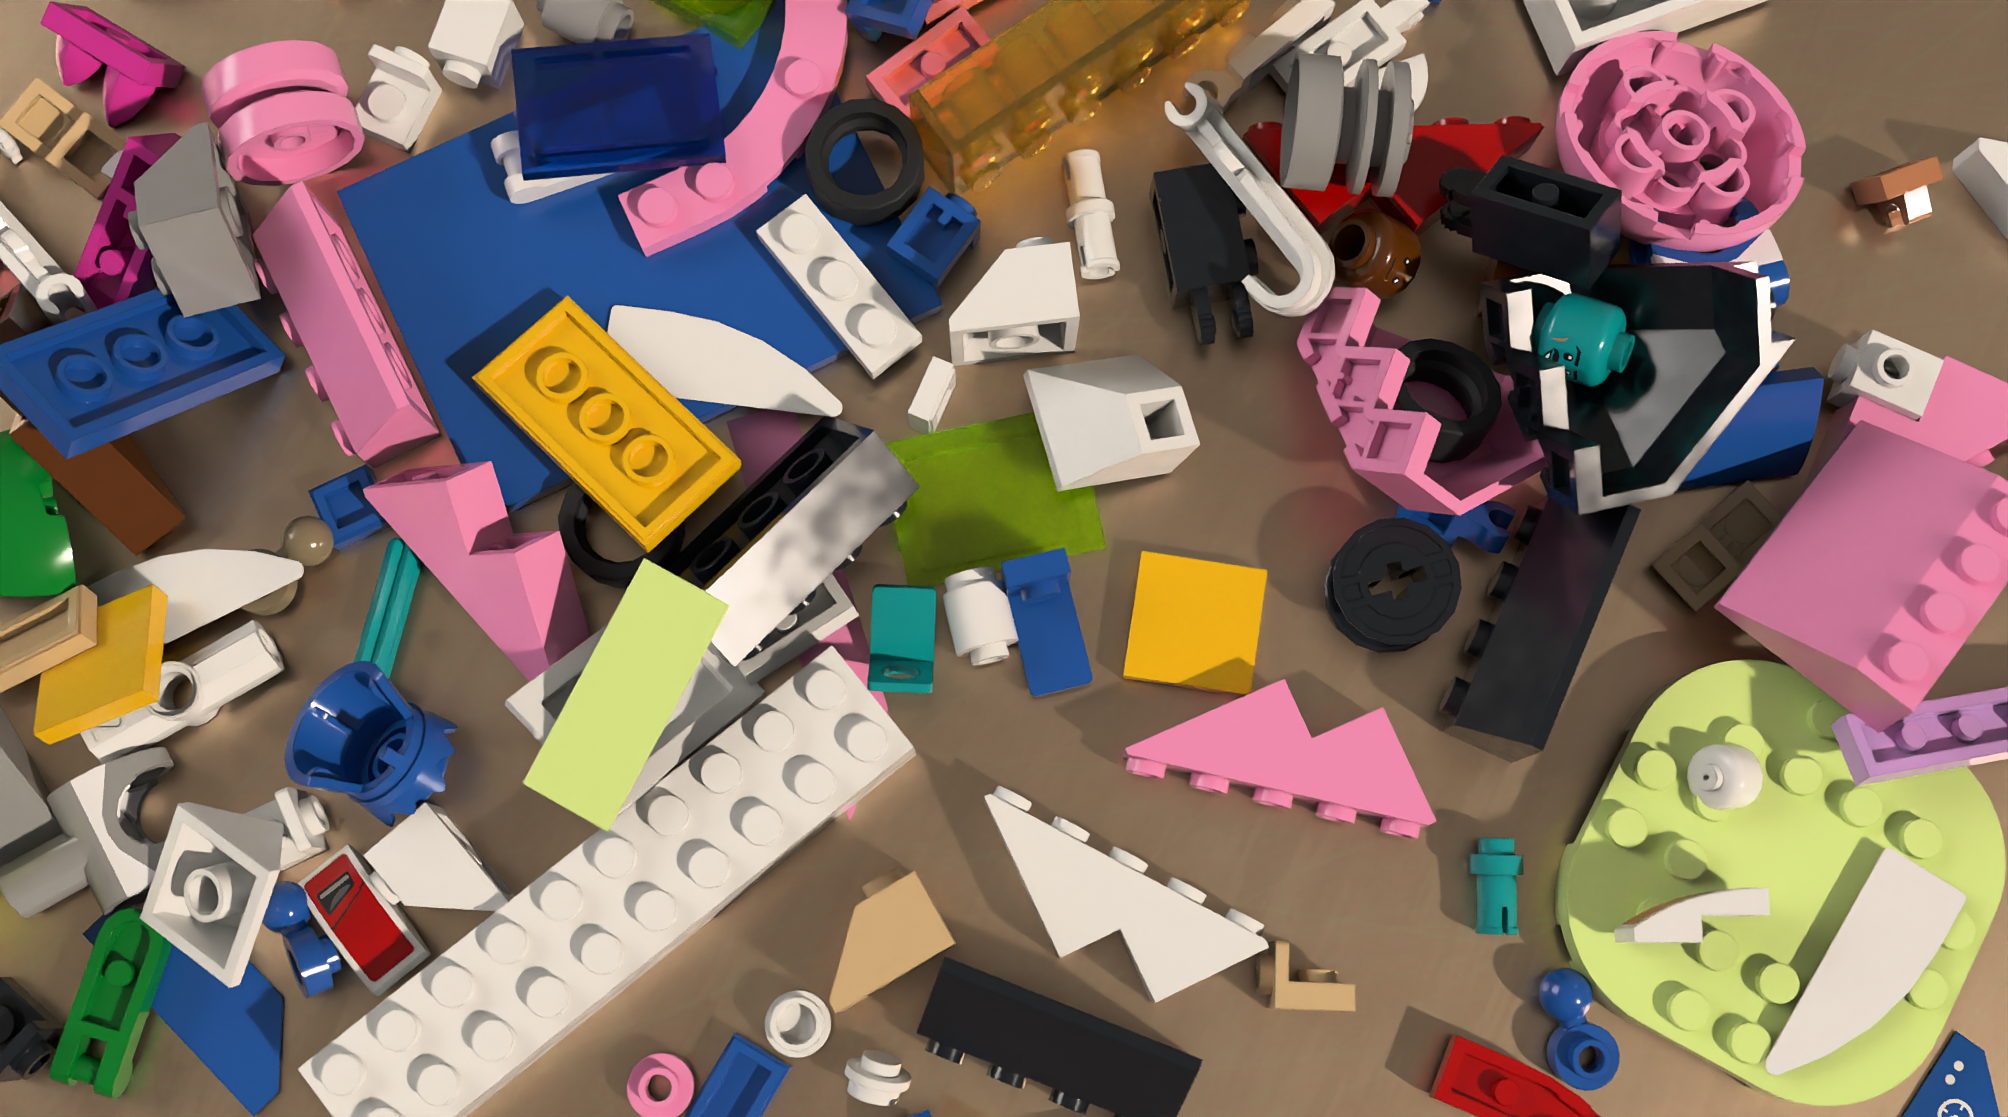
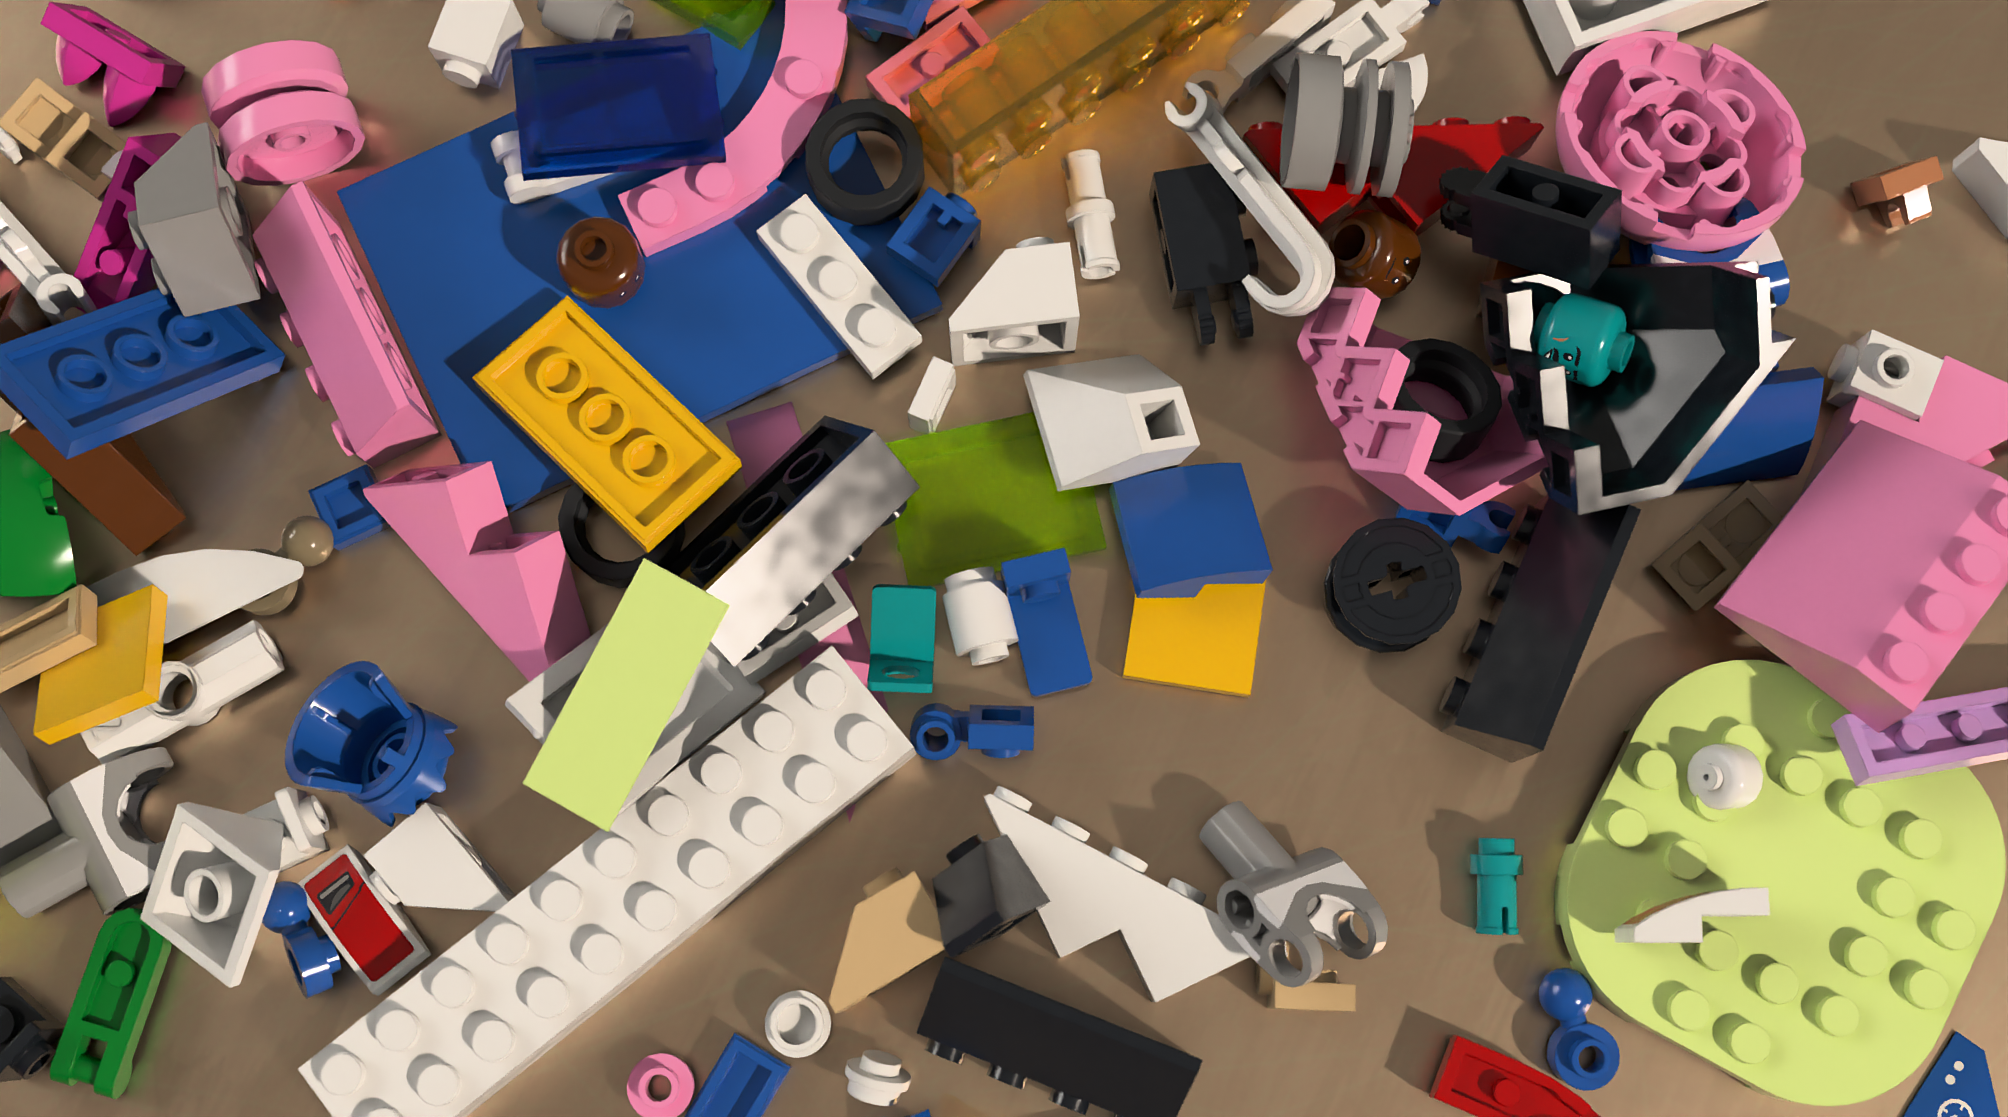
(227, 1028): blue sticker -> none
(389, 606): teal axle -> none
(397, 97): white bracket -> none
(601, 262): none -> reddish brown head
(717, 363): white sticker -> none
(984, 893): none -> black slope
(994, 729): none -> blue plate
(1189, 530): none -> blue slope
(1268, 749): bright pink slope -> none
(1288, 898): none -> light grey connector
(1871, 961): white sticker -> none

